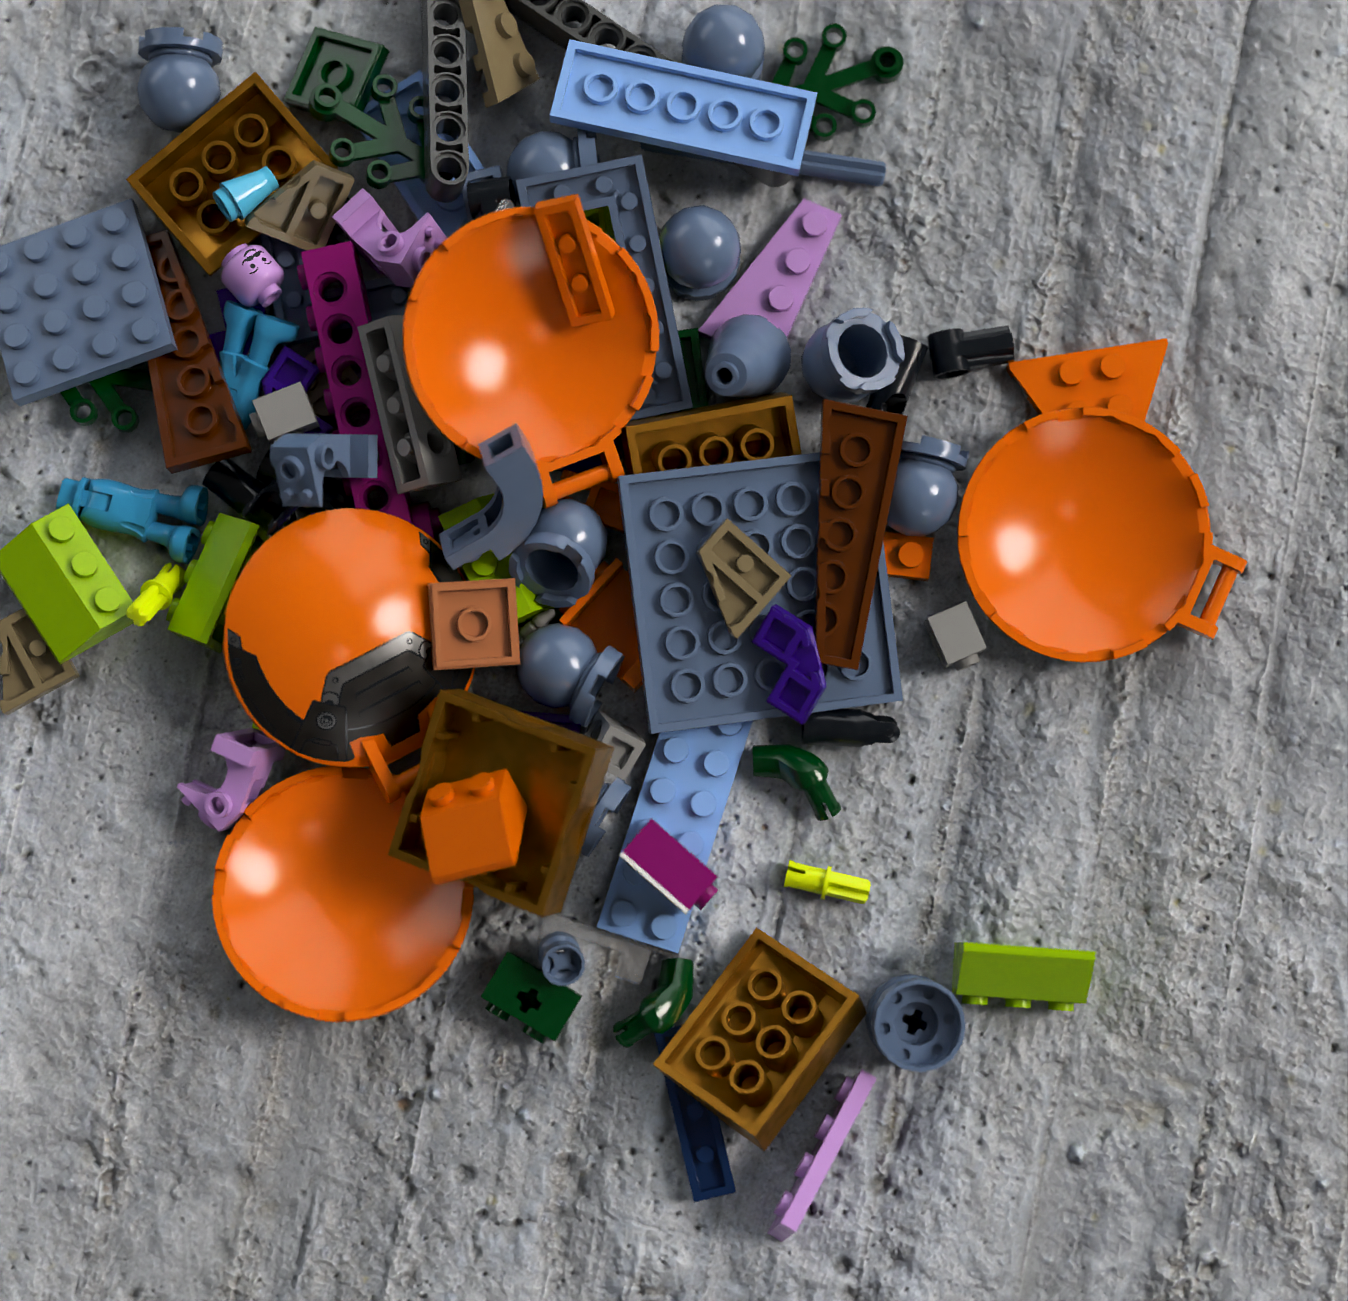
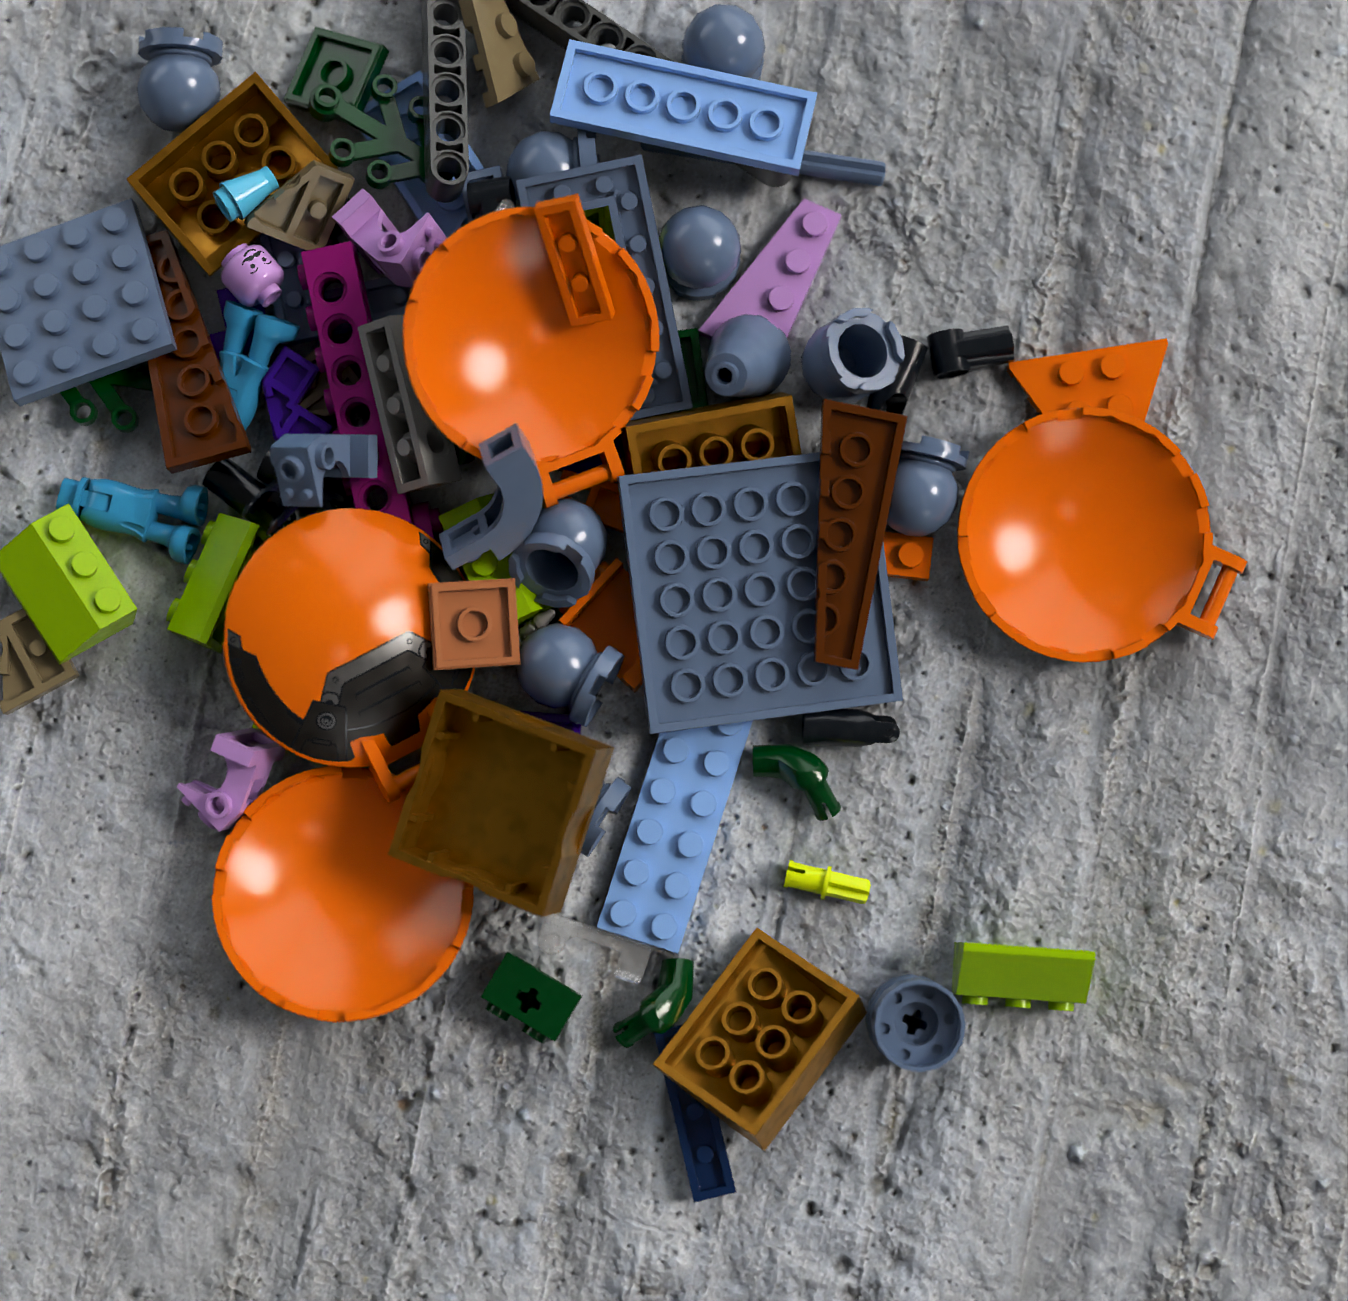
(156, 594): neon yellow axle -> none
(283, 413): light grey brick -> none
(472, 825): orange slope -> none
(561, 967): sand blue wheel -> none
(624, 738): light grey brick -> none
(670, 867): magenta piece -> none
(739, 575): dark tan wing -> none
(794, 645): dark purple tile -> none
(815, 1166): lavender wing -> none
(825, 84): dark green plant -> none
(955, 637): light grey brick -> none

